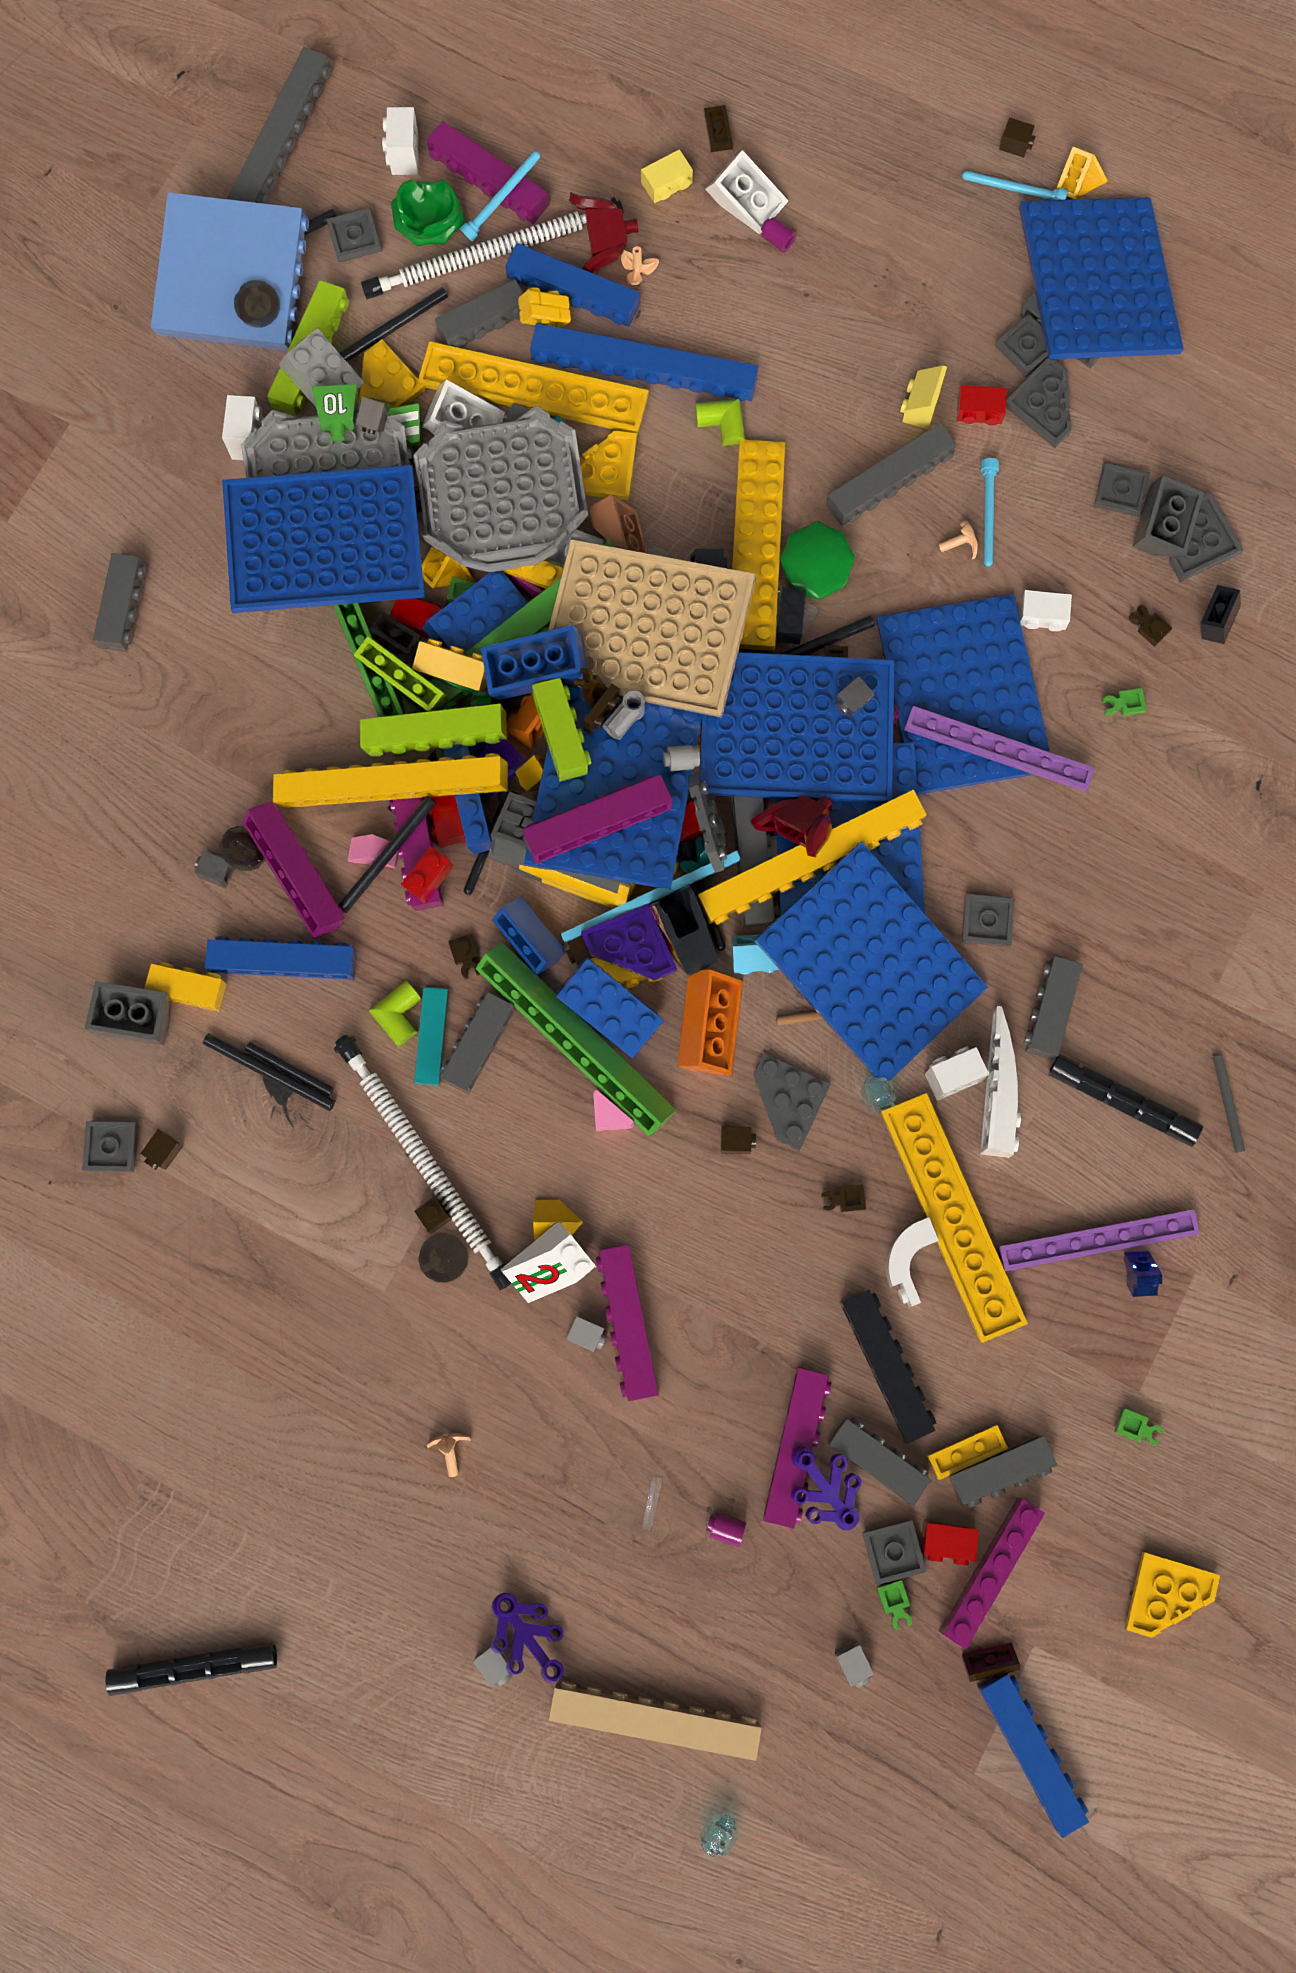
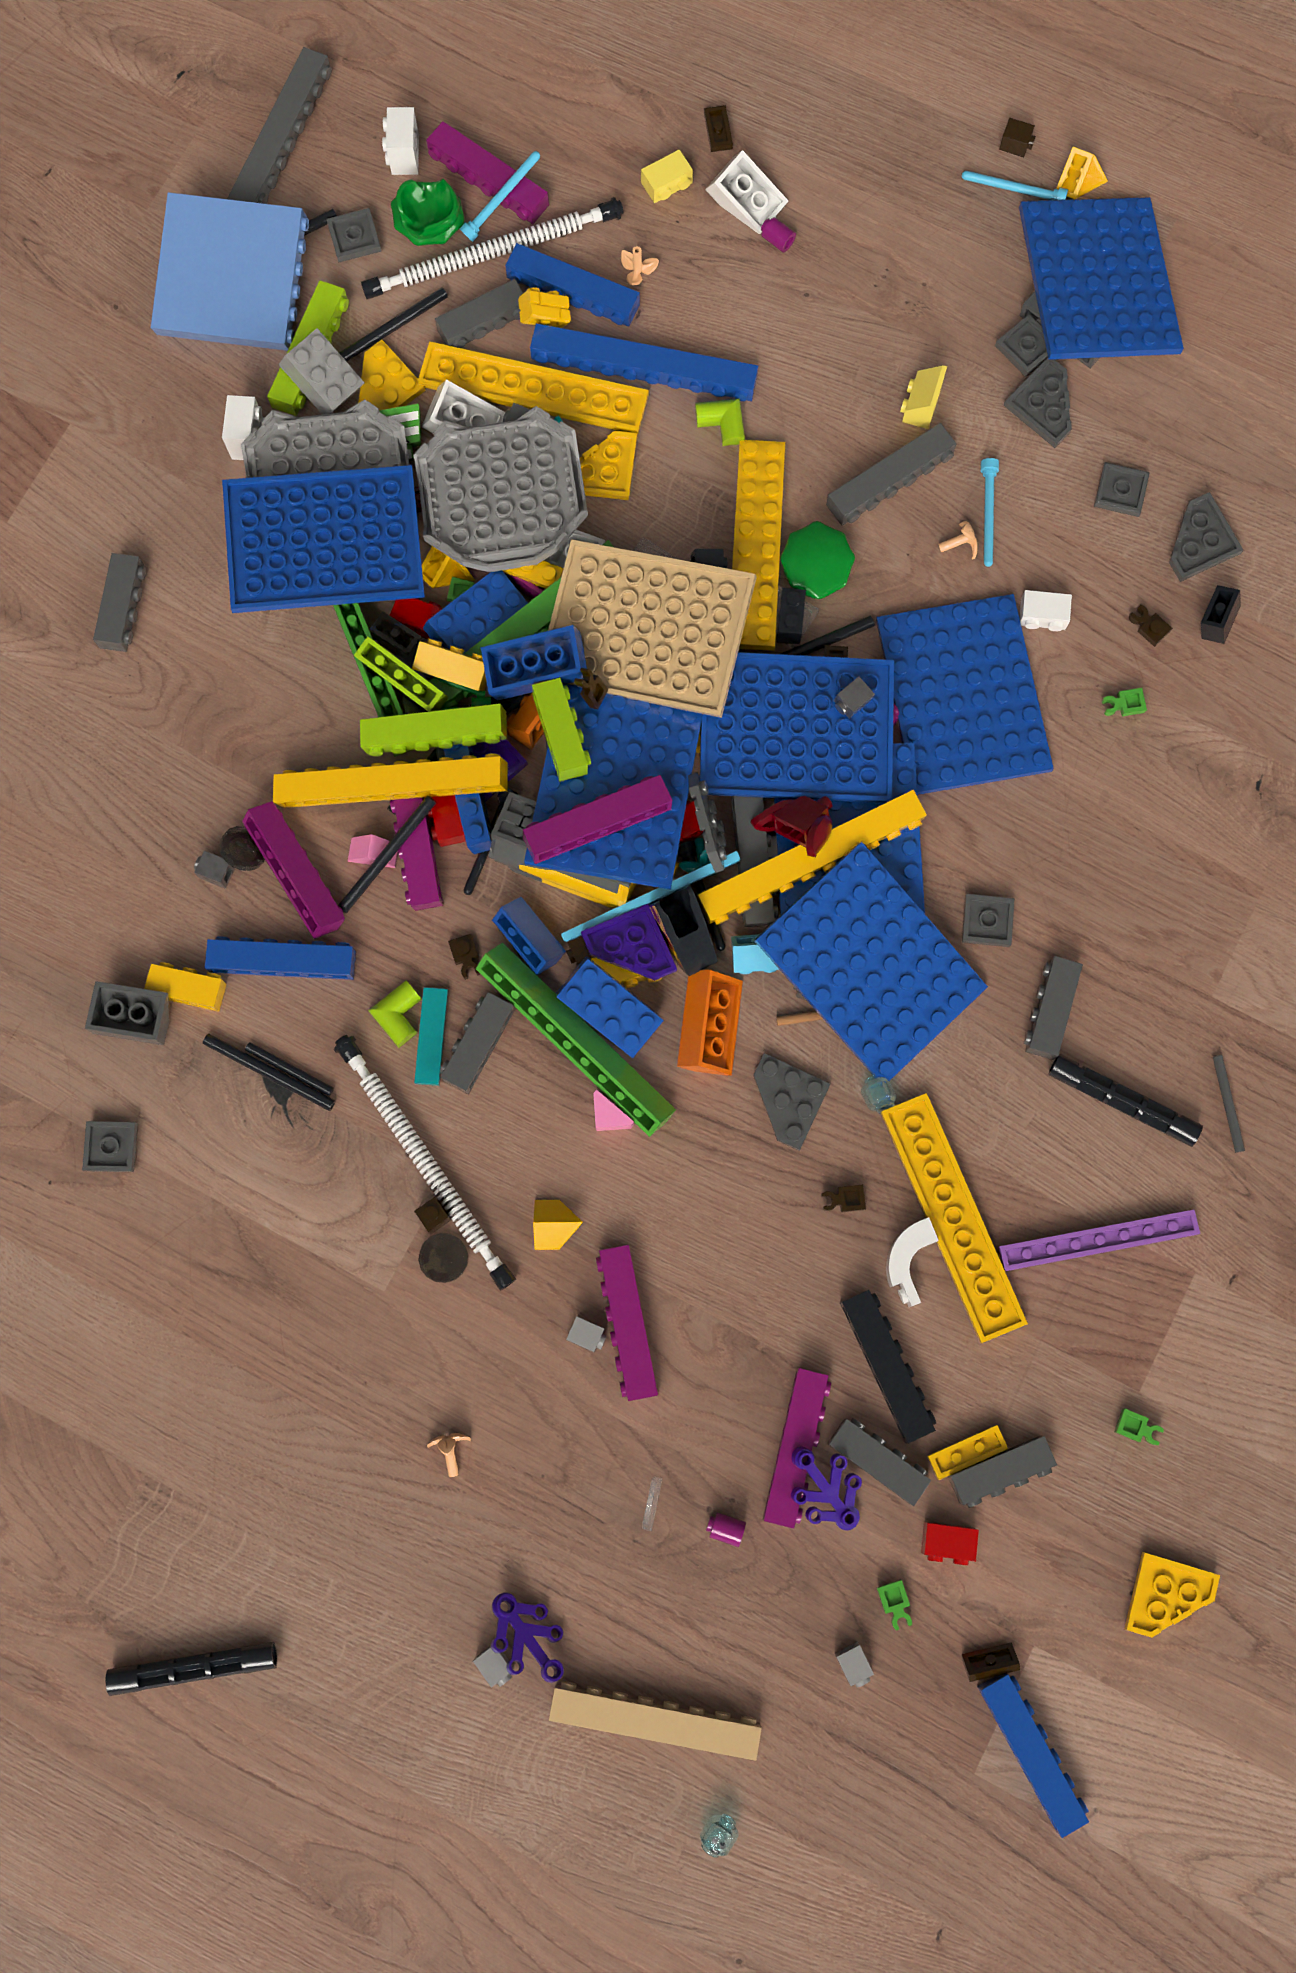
(161, 1150): dark brown brick -> none
(257, 304): clear smoke tile -> none
(336, 408): bright green torso -> none
(372, 415): brick -> none
(427, 875): red brick -> none
(531, 773): yellow brick -> none
(548, 1264): white slope -> none
(605, 230): dark red torso -> none
(607, 703): dark brown plate -> none
(618, 524): nougat slope -> none
(625, 716): light grey piece -> none
(681, 757): light grey brick -> none
(737, 1140): dark brown brick -> none
(894, 1552): dark grey plate -> none
(957, 1073): white brick -> none
(981, 404): red brick -> none
(992, 1572): magenta brick -> none
(999, 749): medium lavender plate -> none
(1001, 1093): white wedge -> none
(1142, 1274): clear blue brick -> none
(1168, 518): dark grey slope -> none

